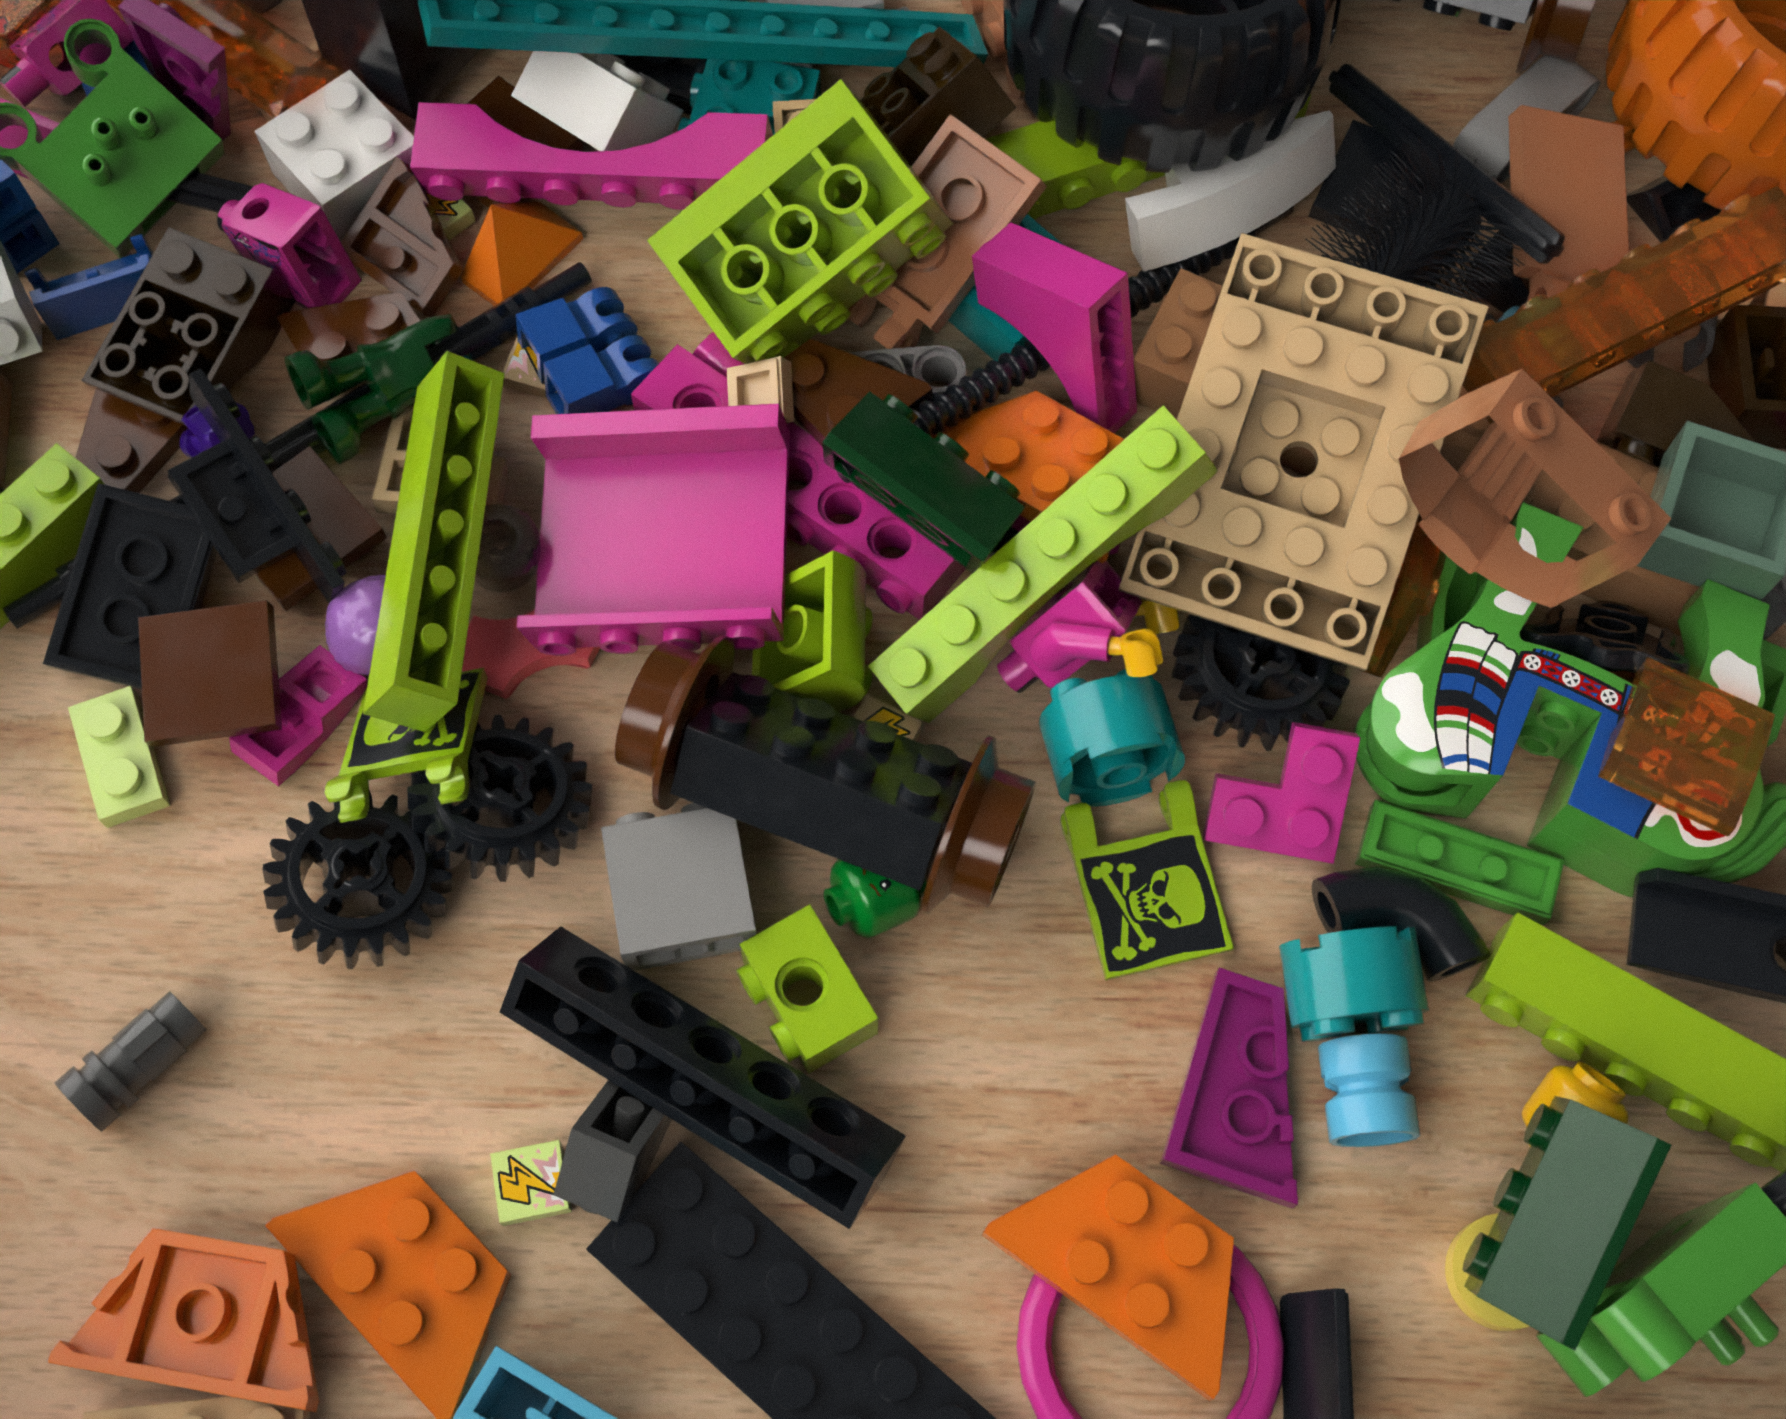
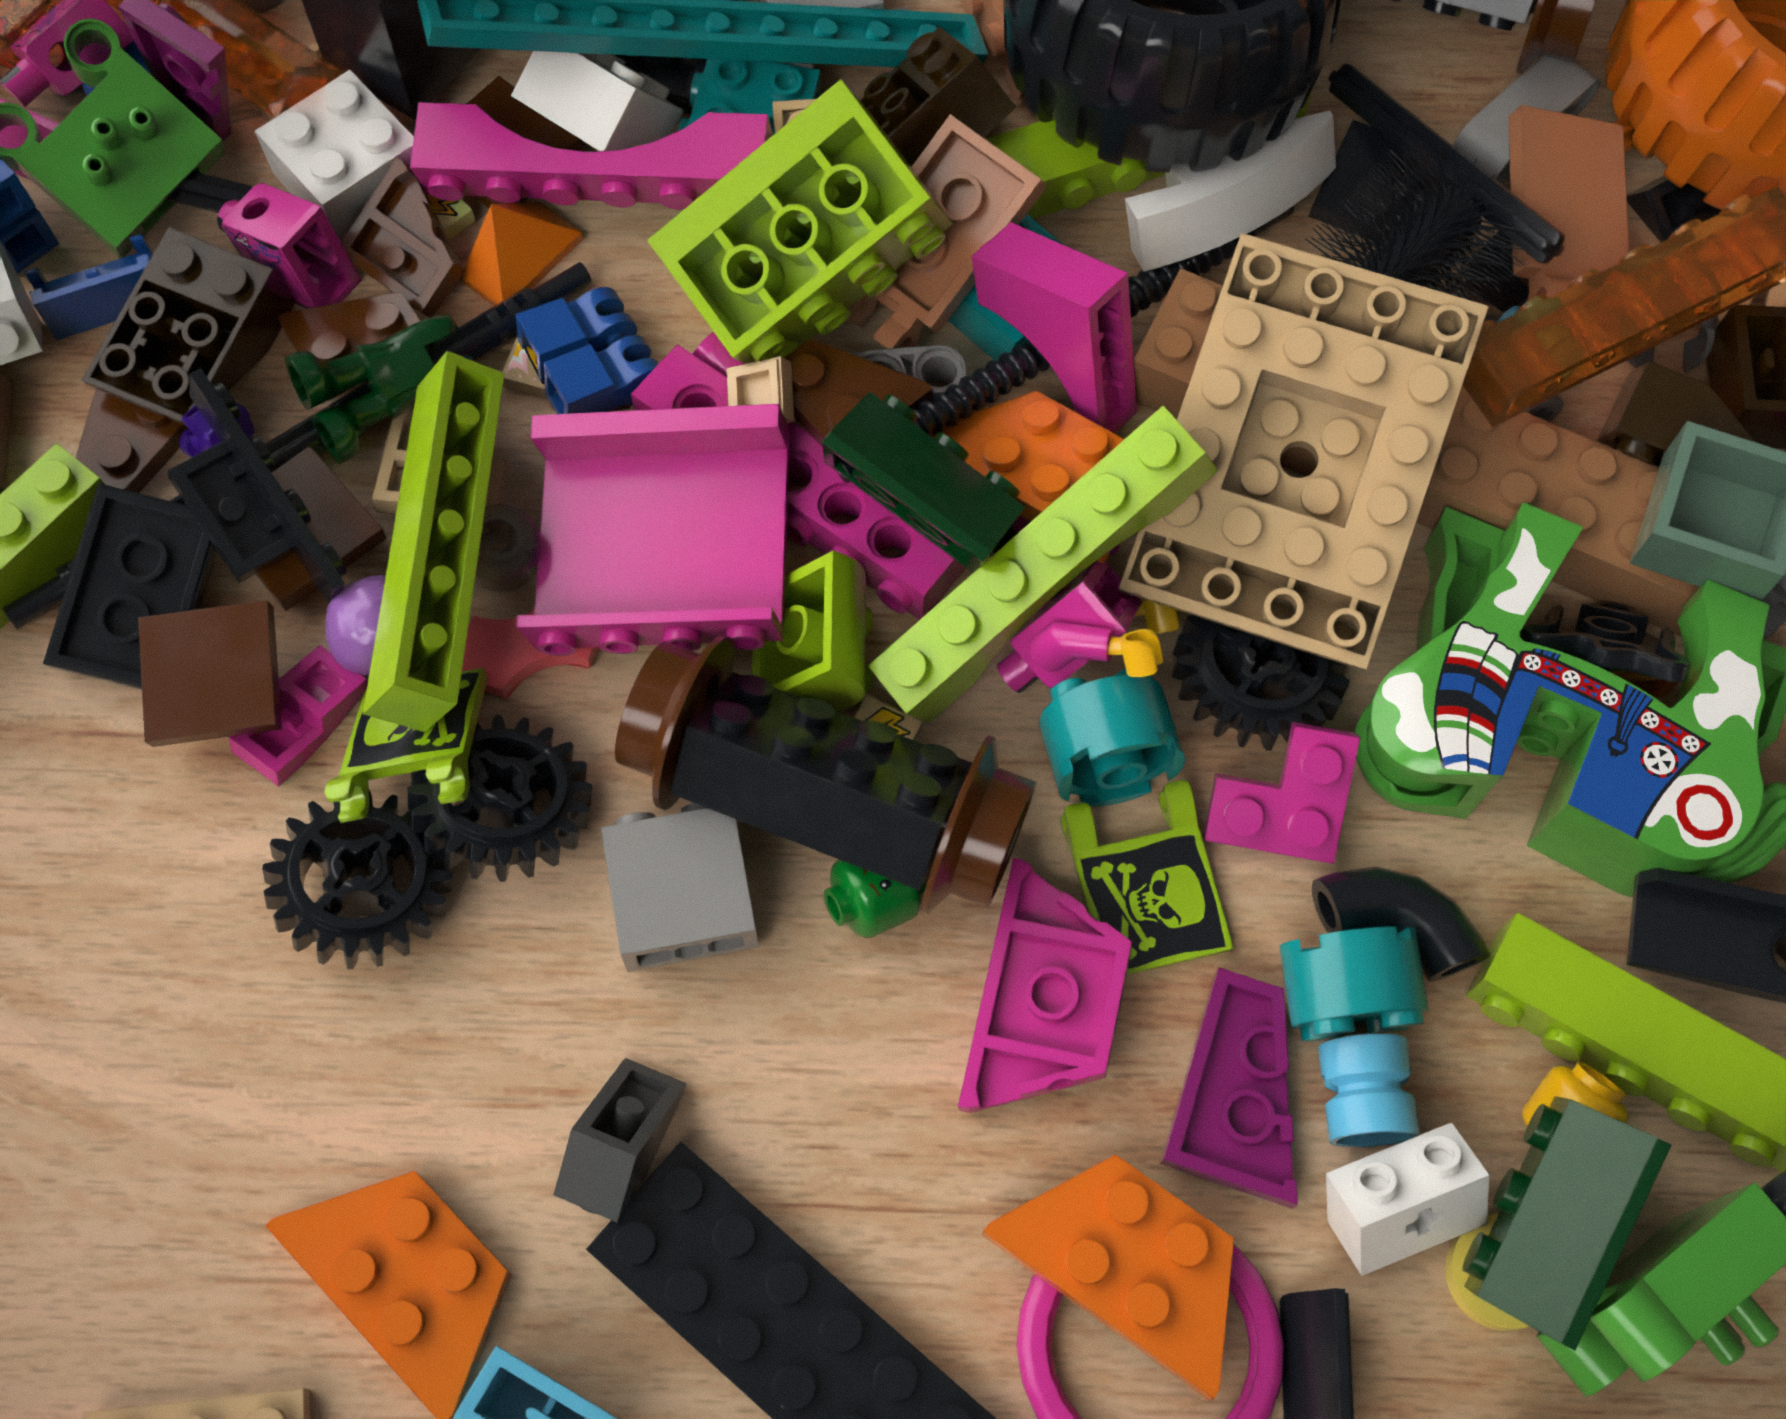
(116, 758): yellowish green plate -> none
(130, 1061): dark grey axle -> none
(202, 1321): orange wing -> none
(527, 1182): tile -> none
(702, 1075): black brick -> none
(804, 951): lime brick -> none
(1045, 997): none -> dark pink wing
(1407, 1198): none -> white brick
(1412, 595): clear orange wing -> none
(1461, 861): bright green tile -> none
(1472, 507): nougat piece -> none
(1687, 746): clear orange slope -> none

